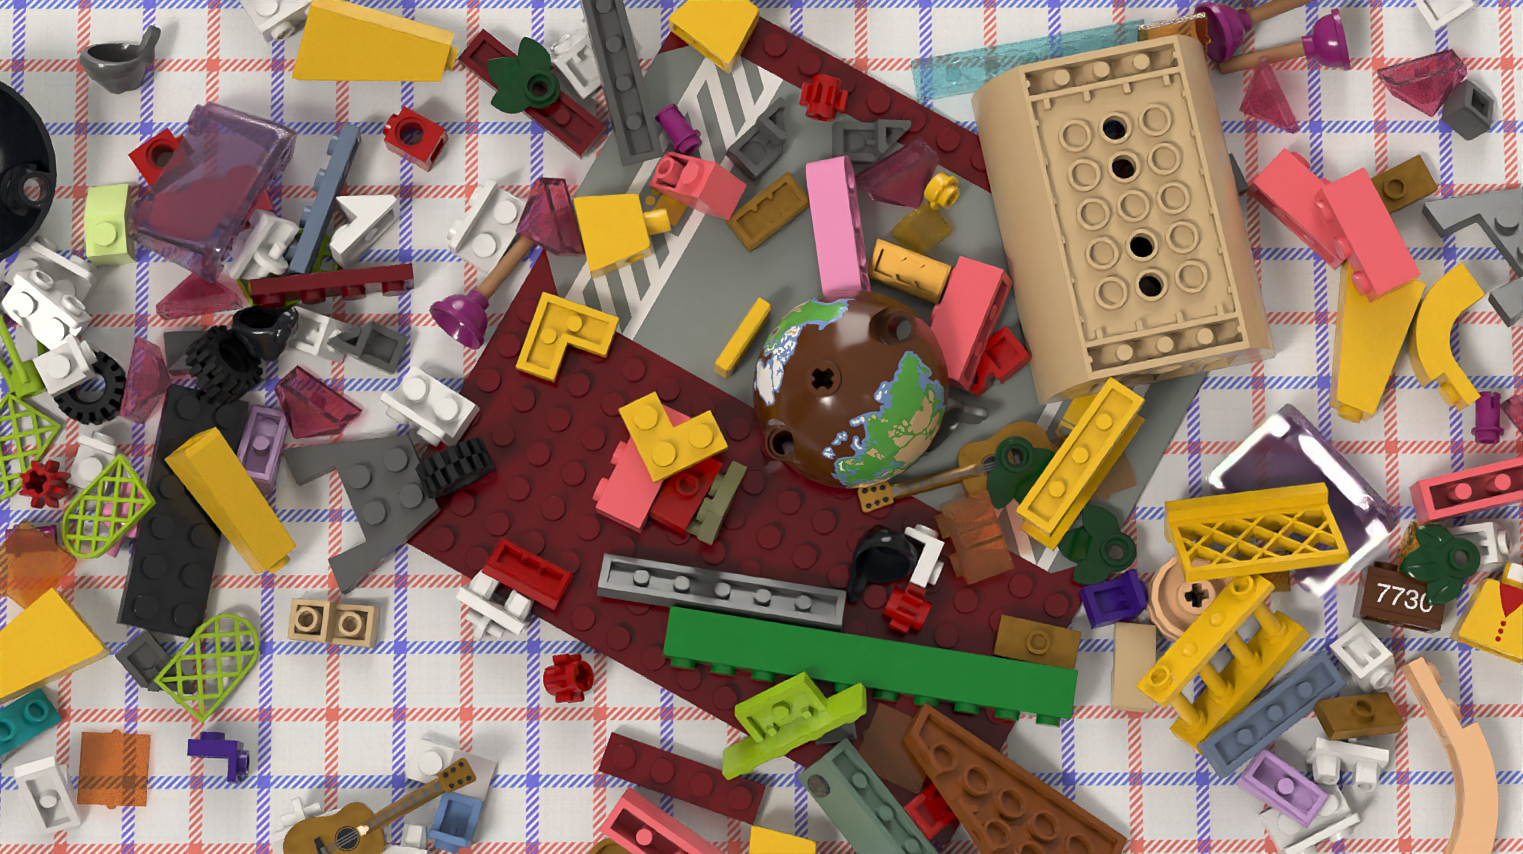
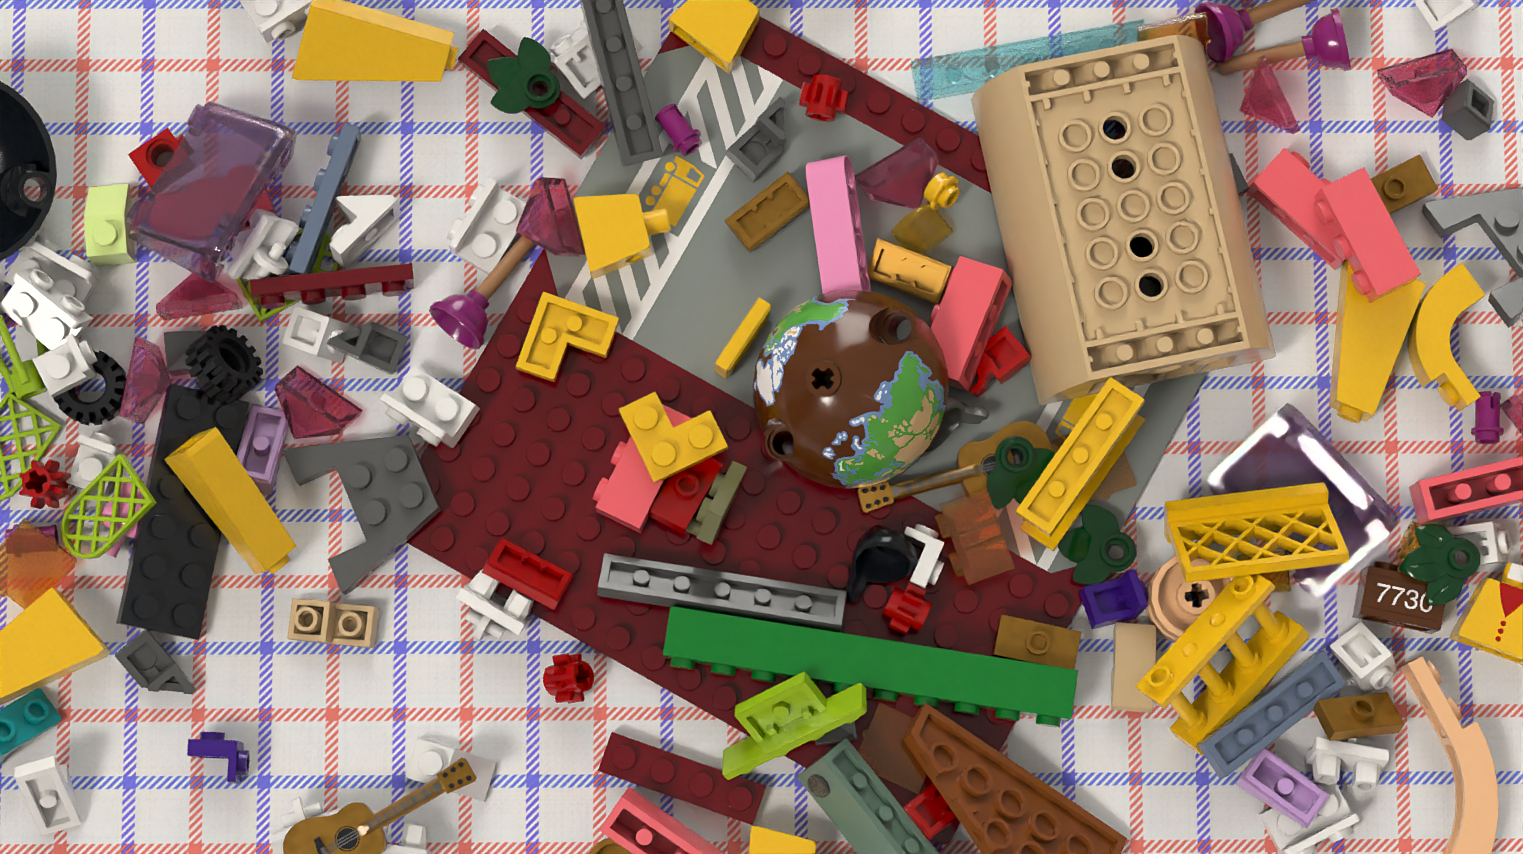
(113, 769): clear orange piece -> none
(120, 65): dark grey hat -> none
(219, 675): lime window -> none
(265, 331): black hat -> none
(423, 153): red brick -> none
(455, 468): black tyre -> none
(455, 822): medium blue bracket -> none
(698, 184): coral slope -> none
(866, 141): dark grey slope -> none

